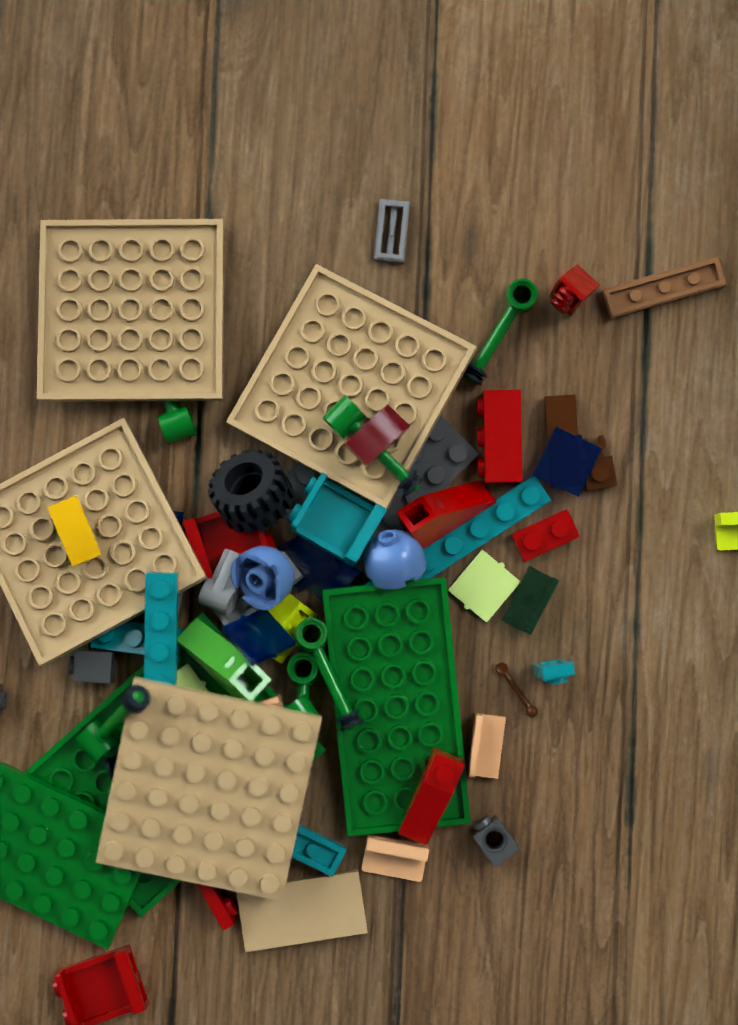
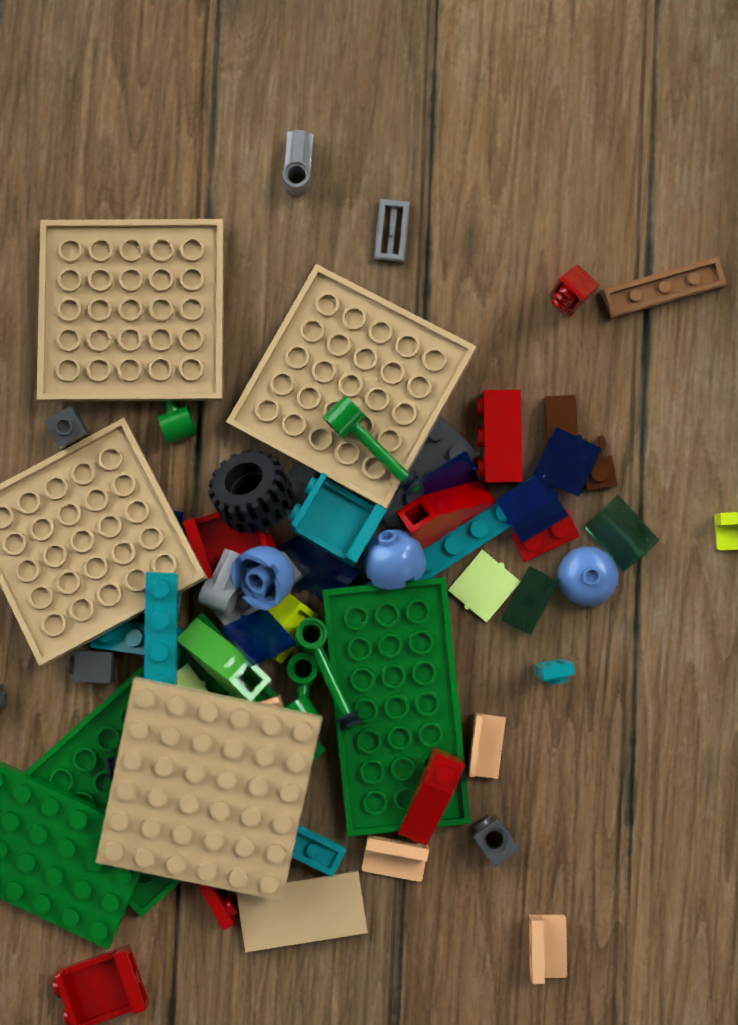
(67, 427): none -> dark grey brick
(74, 530): yellow slope -> none
(98, 737): green piece -> none
(298, 160): none -> light grey piece
(377, 435): dark red slope -> none
(451, 474): none -> clear blue piece
(475, 371): green piece -> none
(502, 668): reddish brown hinge -> none
(532, 507): none -> clear blue piece
(547, 947): none -> light nougat panel
(587, 576): none -> medium blue cylinder
(621, 533): none -> clear green panel

